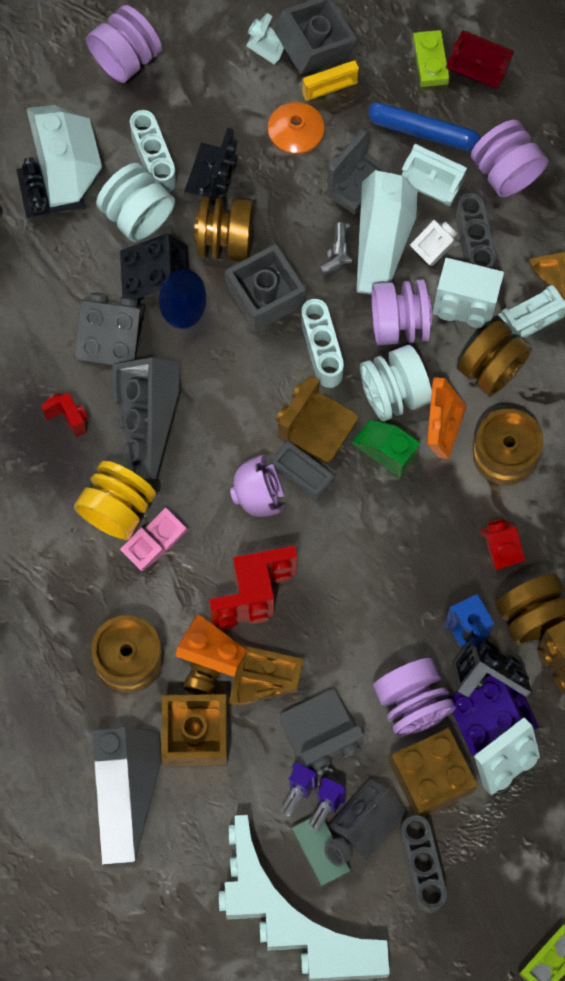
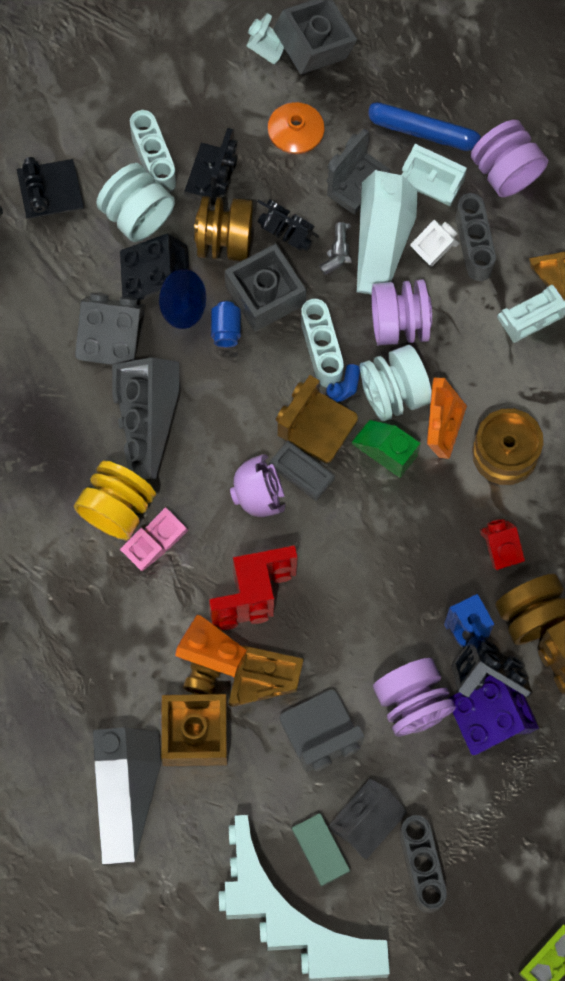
(64, 152): light aqua wedge -> none
(64, 404): red bracket -> none
(110, 649): pearl gold wheel -> none
(124, 43): lavender wheel -> none
(225, 324): none -> blue brick
(298, 226): none -> black hinge
(329, 795): dark purple piece -> none
(330, 80): yellow tile -> none
(344, 854): dark grey hinge -> none
(346, 388): none -> blue arm
(430, 58): lime piece -> none
(433, 773): pearl gold brick -> none
(467, 293): light aqua brick -> none
(480, 59): dark red hinge -> none
(494, 358): pearl gold wheel -> none
(507, 757): light aqua plate -> none

